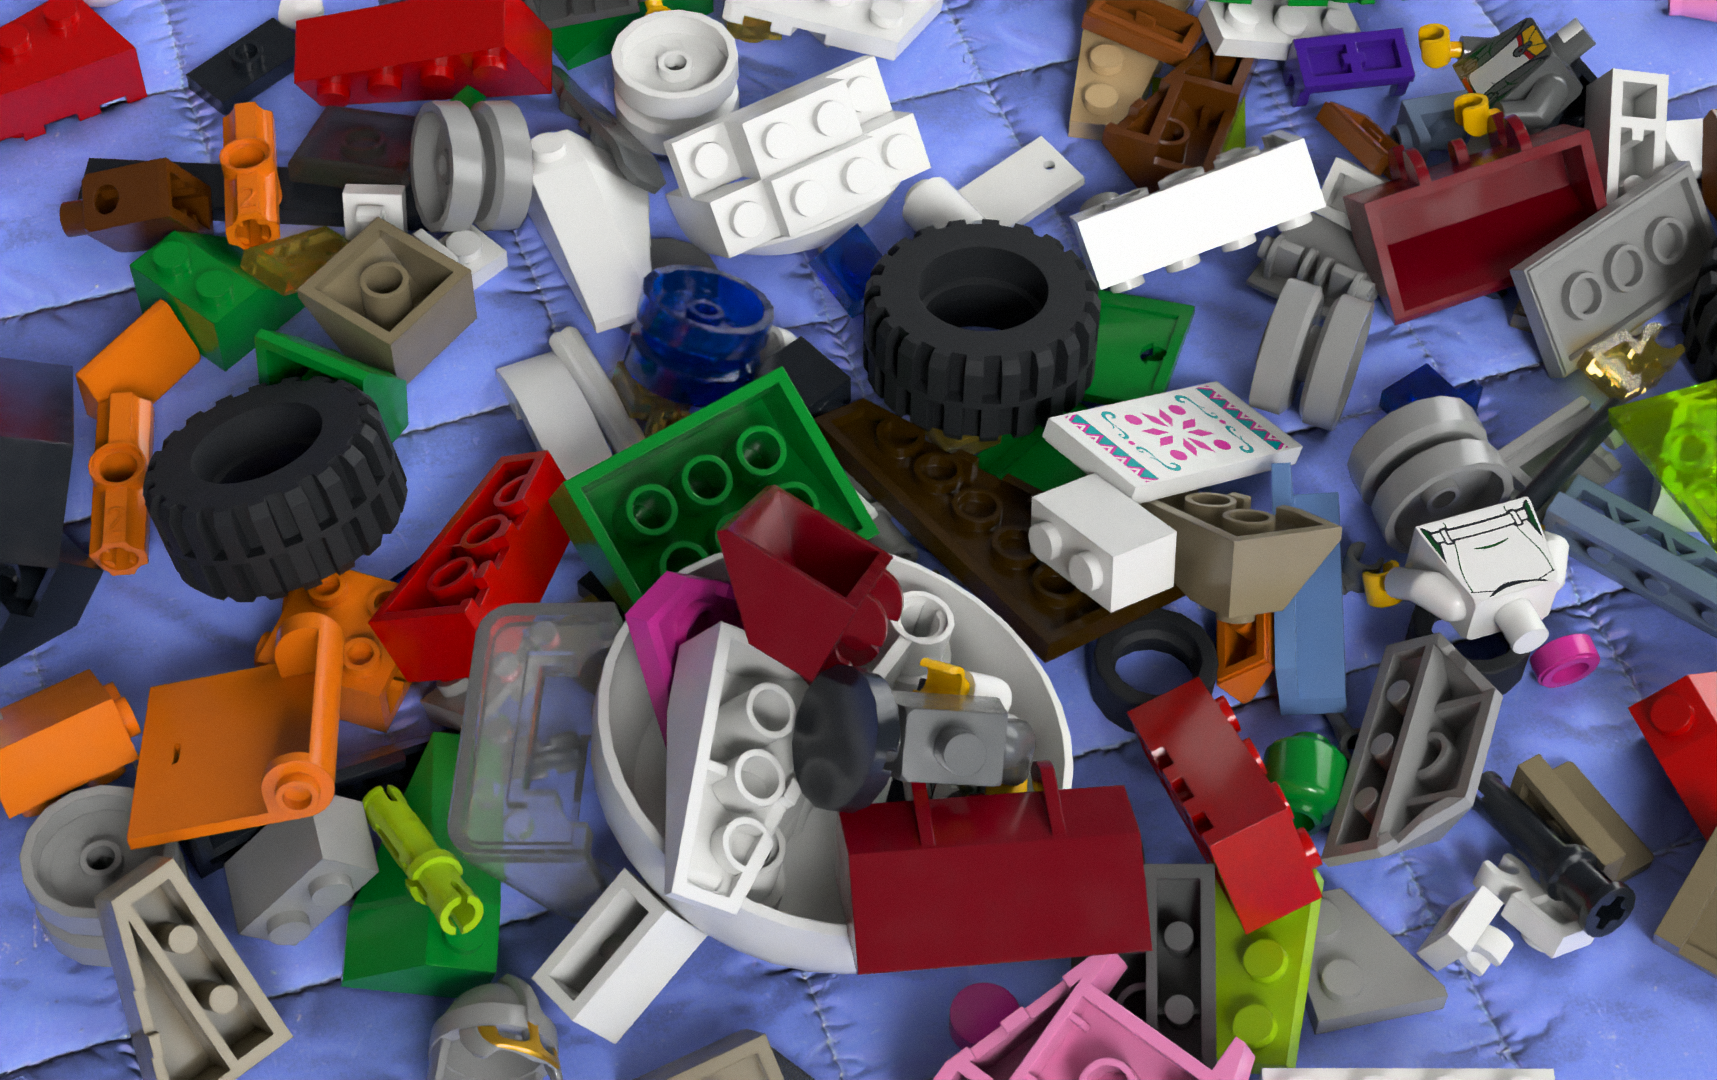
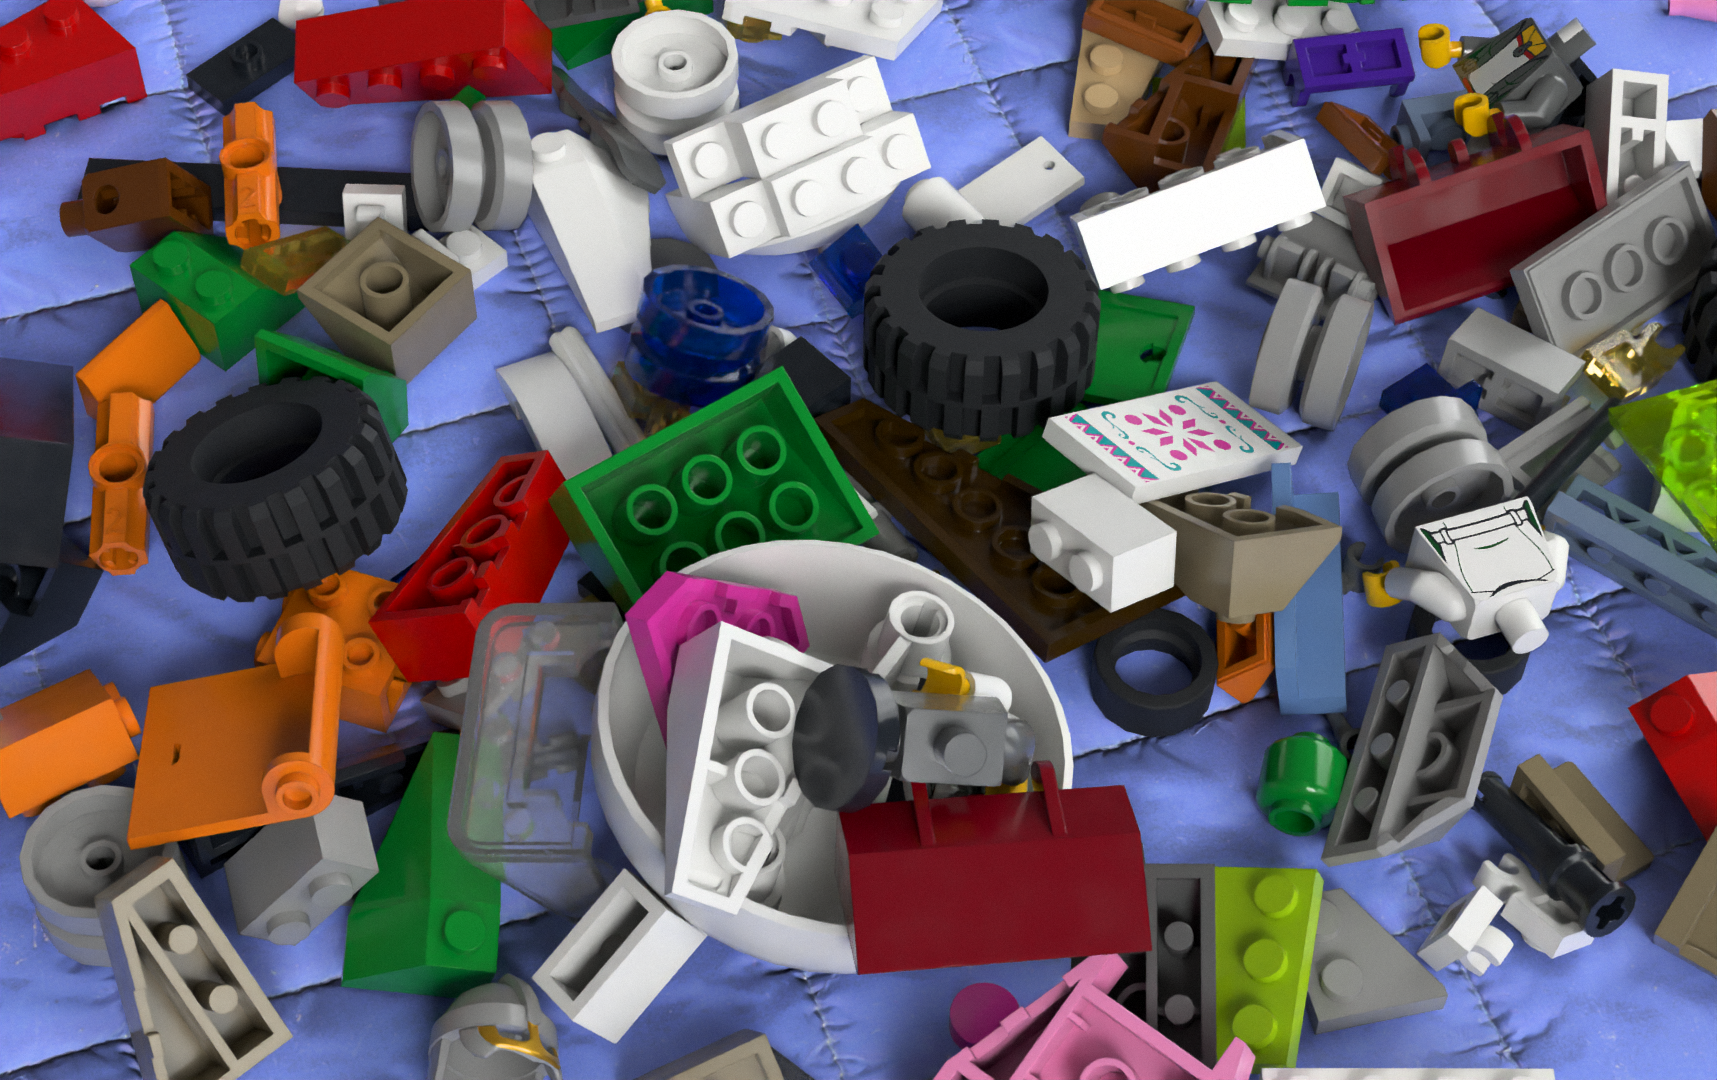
(355, 149): clear smoke tile -> none
(431, 871): lime pin -> none
(807, 585): dark red piece -> none
(1228, 803): red wedge -> none
(1519, 372): none -> light grey hinge
(1564, 660): dark pink tile -> none

